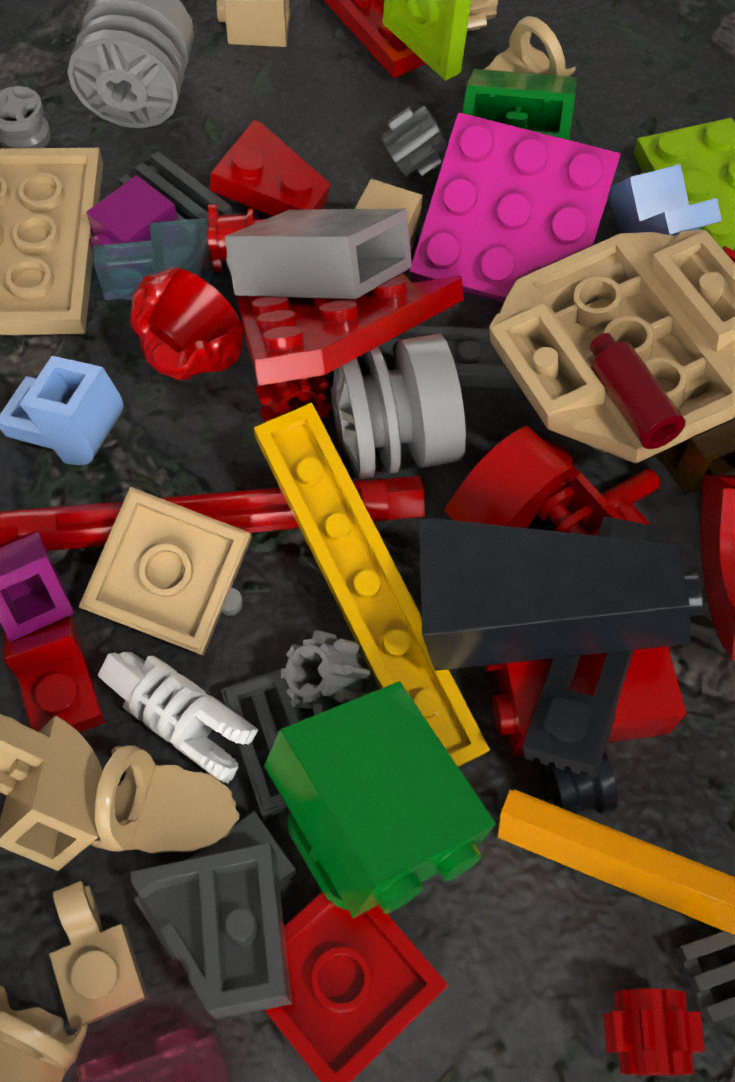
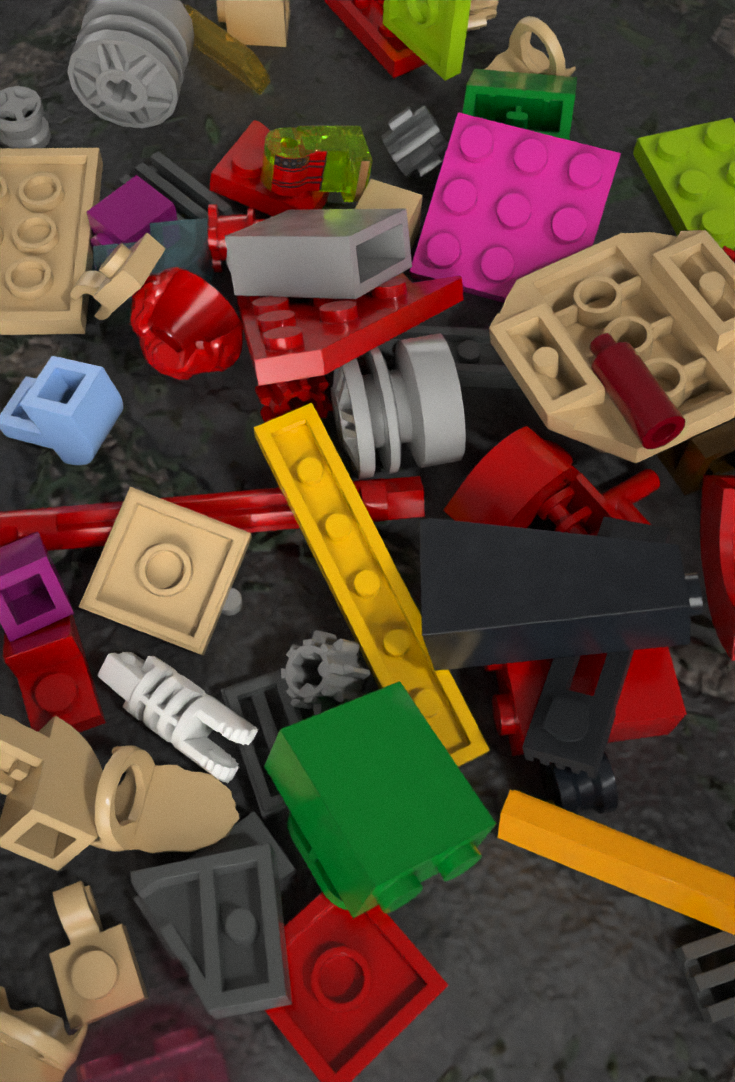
(119, 275): none -> tan plate
(228, 52): none -> clear yellow tile
(316, 160): none -> clear neon green leg
(653, 1032): red gear -> none
(659, 204): light blue brick -> none

